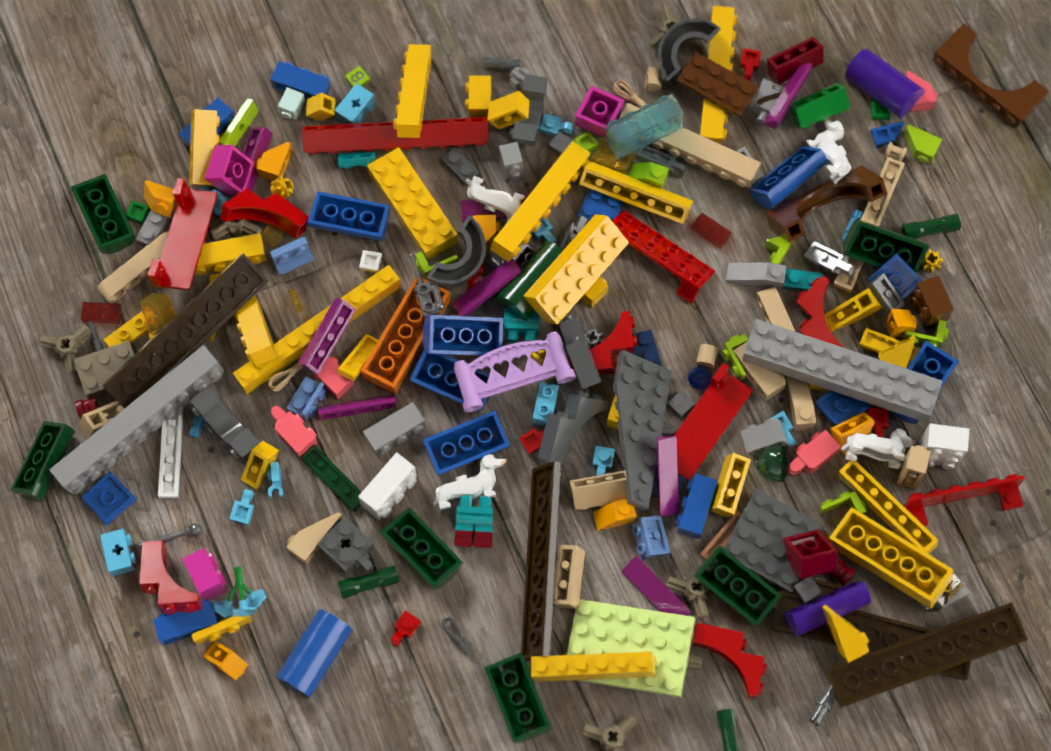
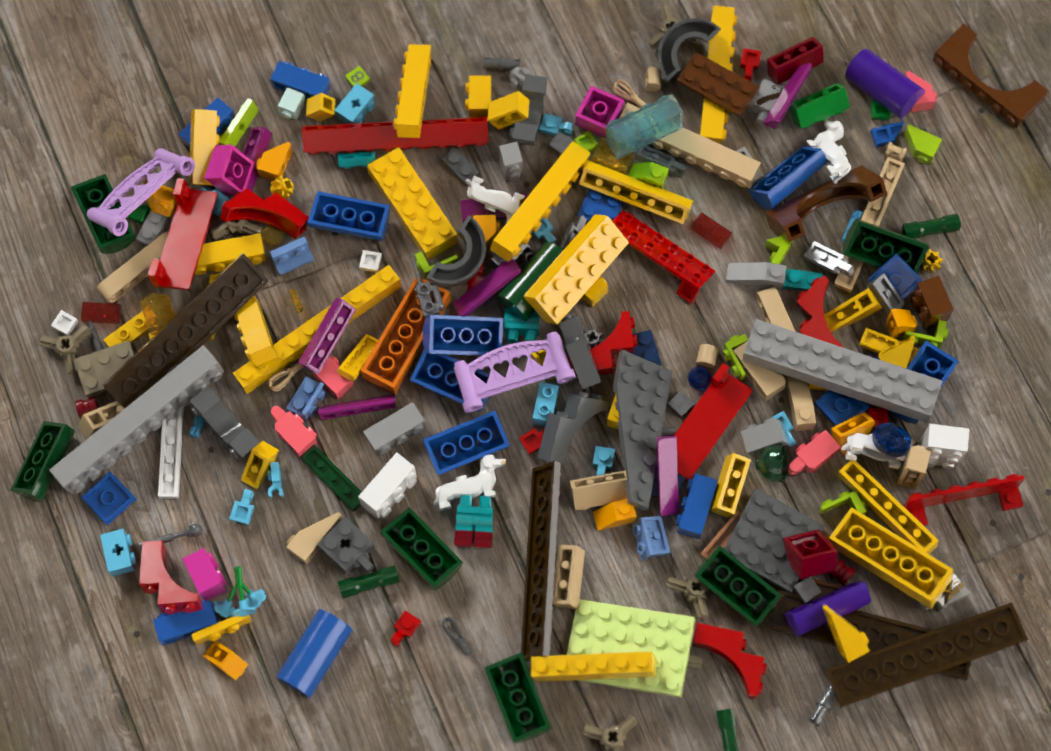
(64, 323): none -> white plate
(115, 219): none -> lavender piece
(654, 588): magenta slope -> none
(891, 440): none -> clear blue tile

